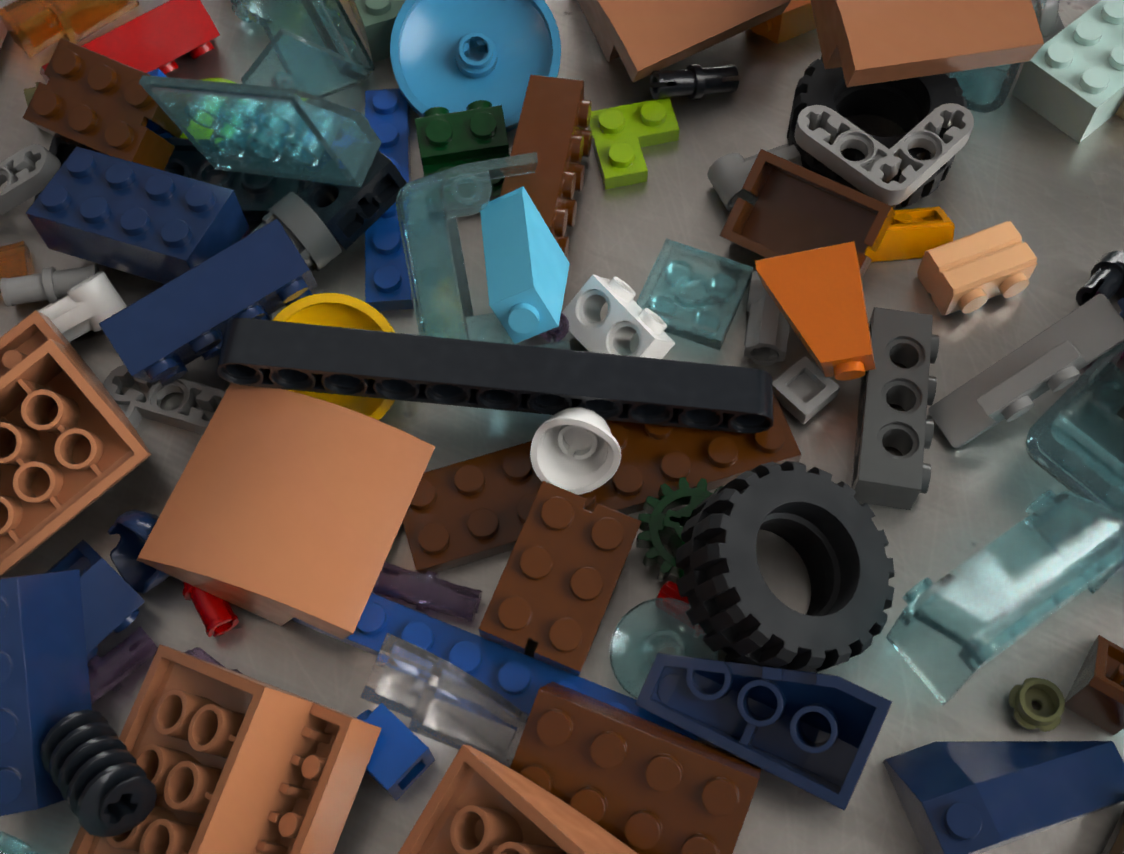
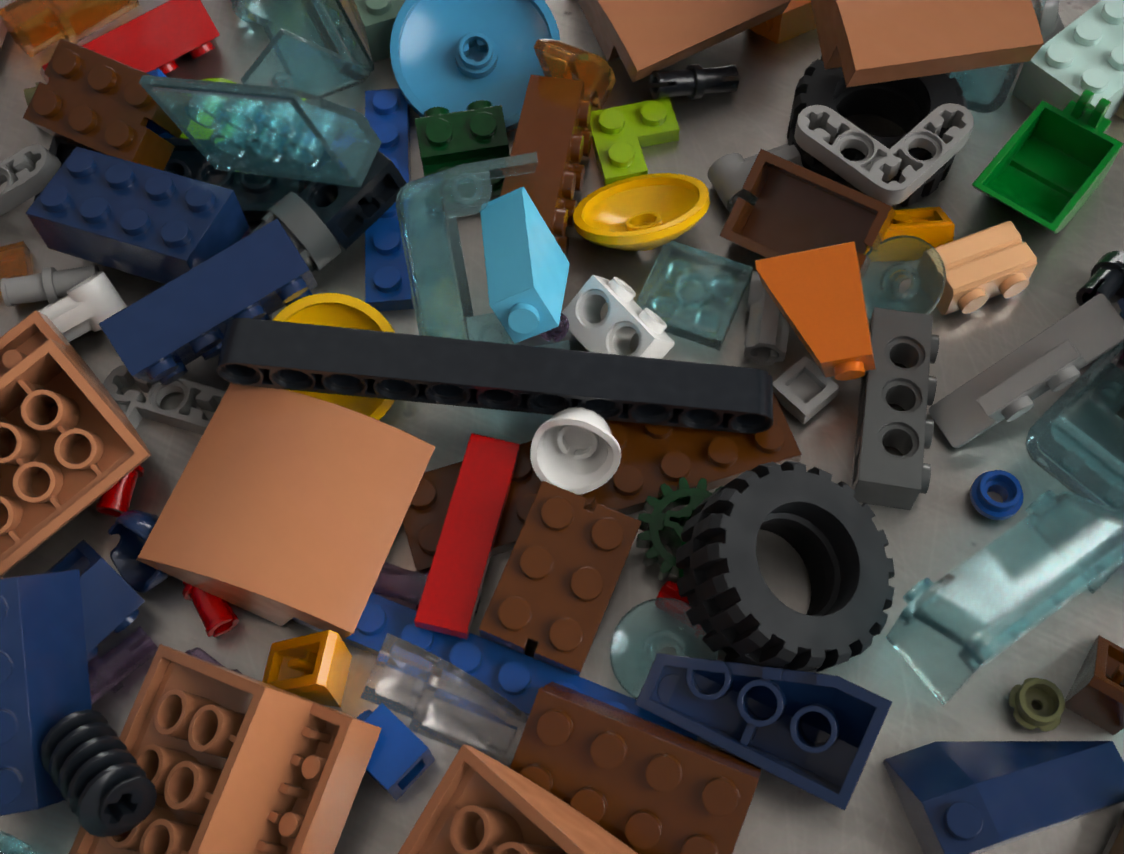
(119, 497): none -> red pin
(310, 667): none -> light orange slope
(467, 536): none -> red tile
(571, 62): none -> clear orange slope
(641, 211): none -> yellow dish
(899, 260): none -> clear light blue dish
(1001, 483): none -> blue plate
(1053, 162): none -> green piece

